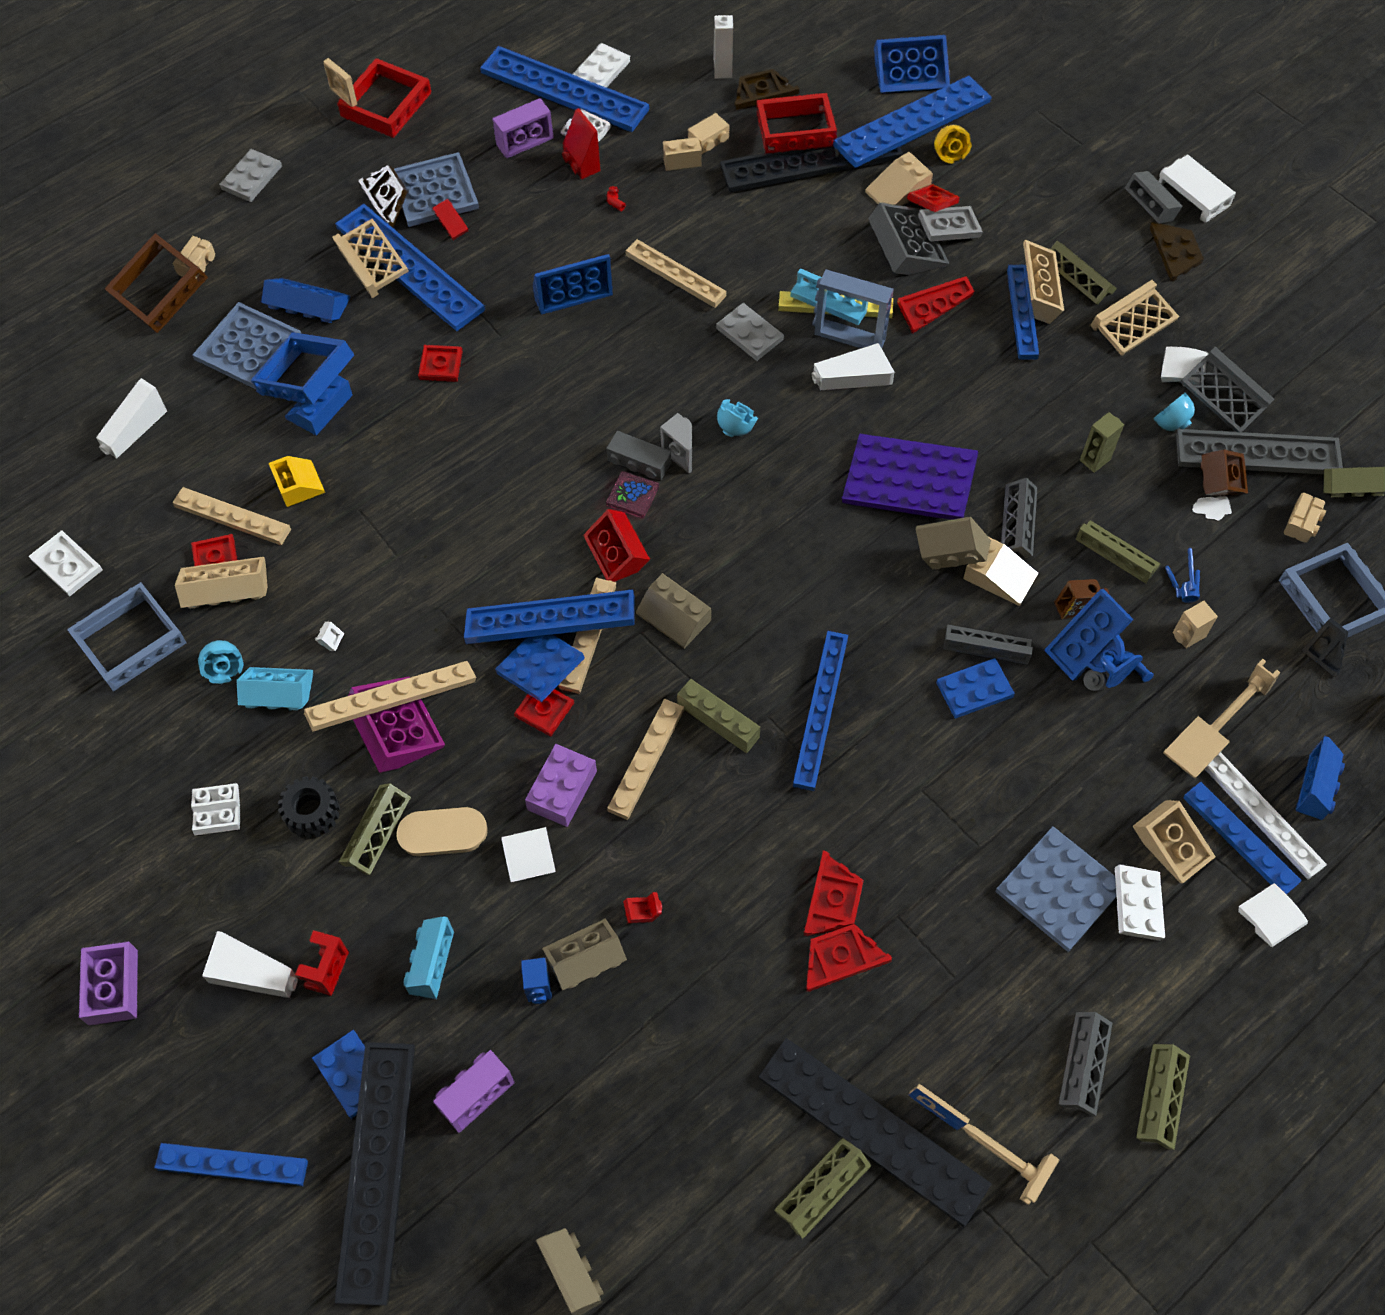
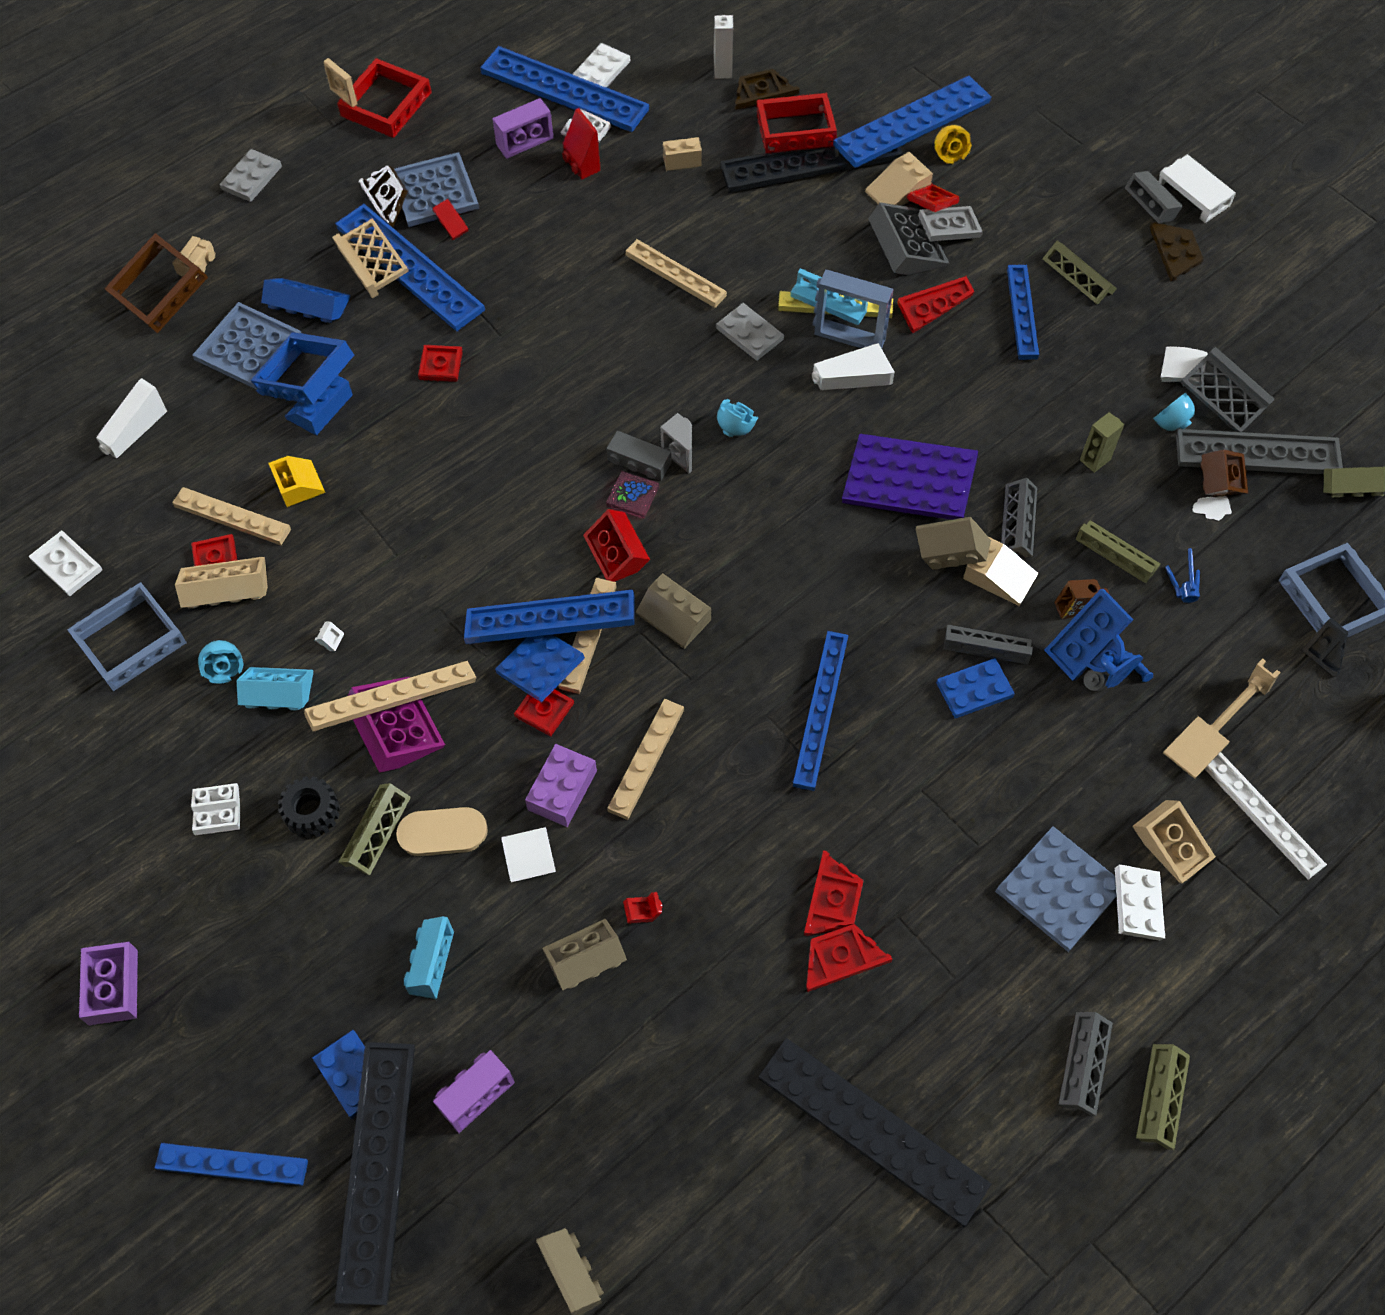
(245, 968): white slope -> none
(330, 967): red panel -> none
(536, 980): blue brick -> none
(573, 284): blue slope -> none
(612, 199): red arm -> none
(710, 132): tan brick -> none
(718, 715): olive brick -> none
(827, 1189): olive fence -> none
(912, 64): blue slope -> none
(1036, 1176): tan piece -> none
(1043, 282): tan slope -> none
(1123, 307): tan fence -> none
(1194, 624): tan brick -> none
(1241, 838): blue plate -> none
(1273, 915): white slope -> none
(1305, 517): tan brick -> none
(1321, 780): blue slope -> none

